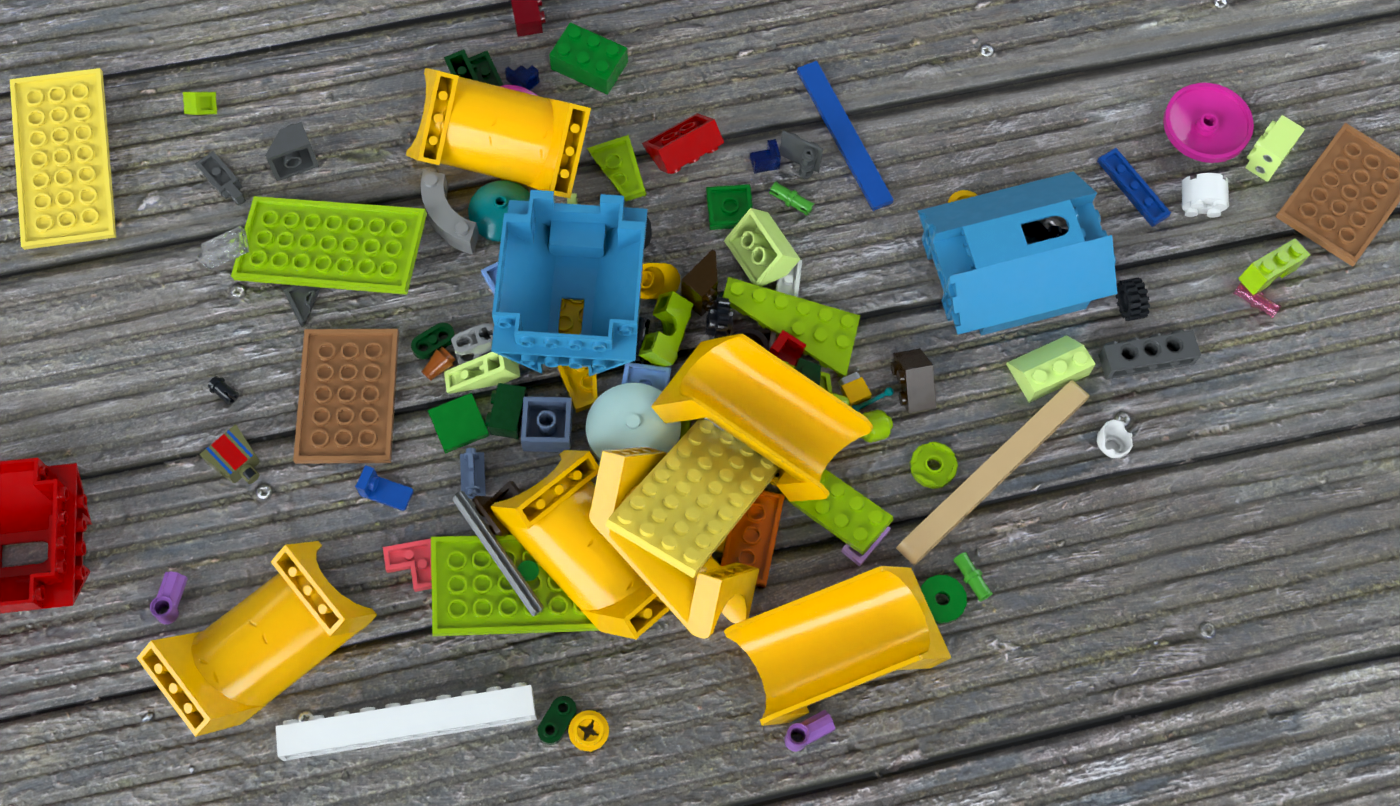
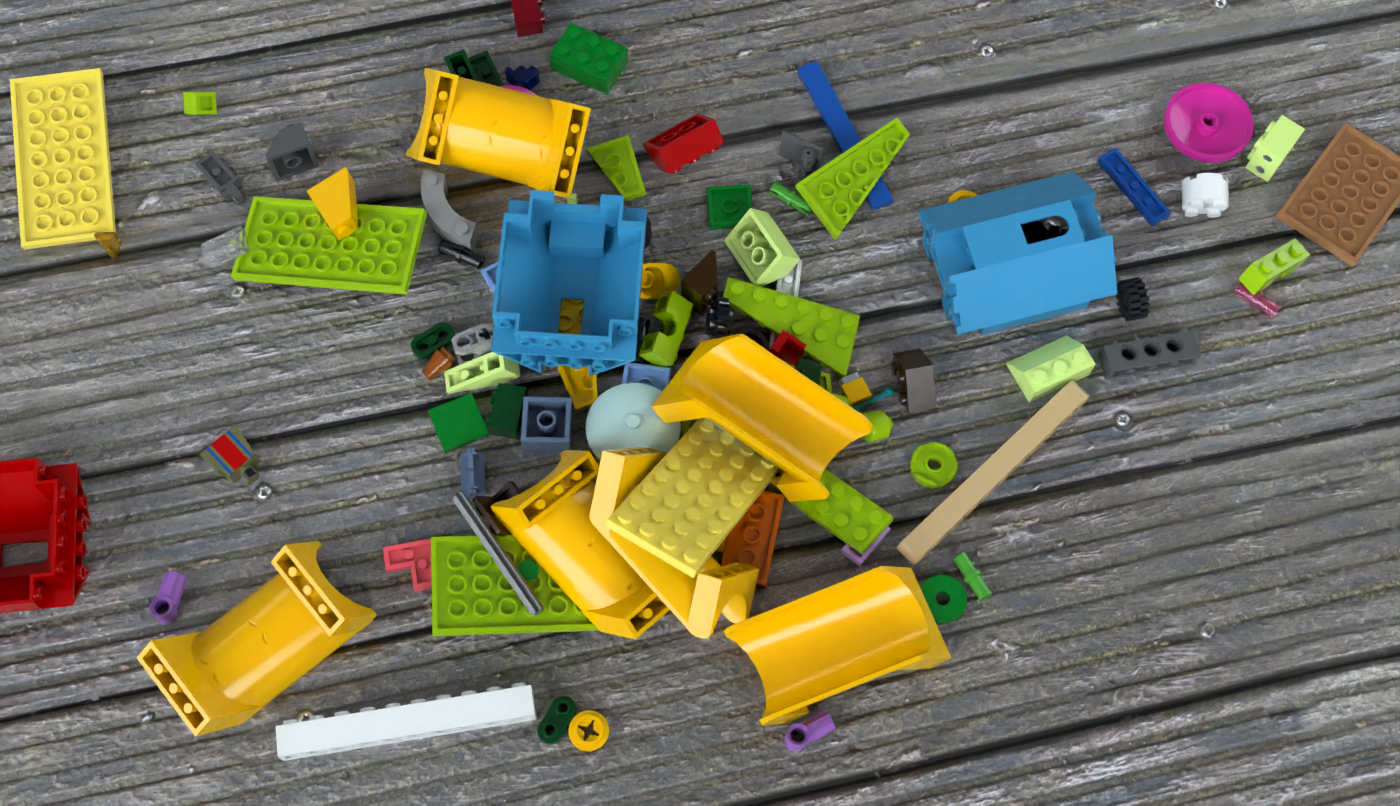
(109, 242): none -> clear yellow slope
(218, 386): black pin -> none
(302, 301): dark grey tile -> none
(337, 202): none -> yellow slope
(346, 396): medium nougat plate -> none
(383, 490): blue bracket -> none
(461, 254): none -> black pin
(485, 210): teal dish -> none
(766, 159): clear blue panel -> none
(845, 182): none -> lime wing
(1114, 439): white hair -> none

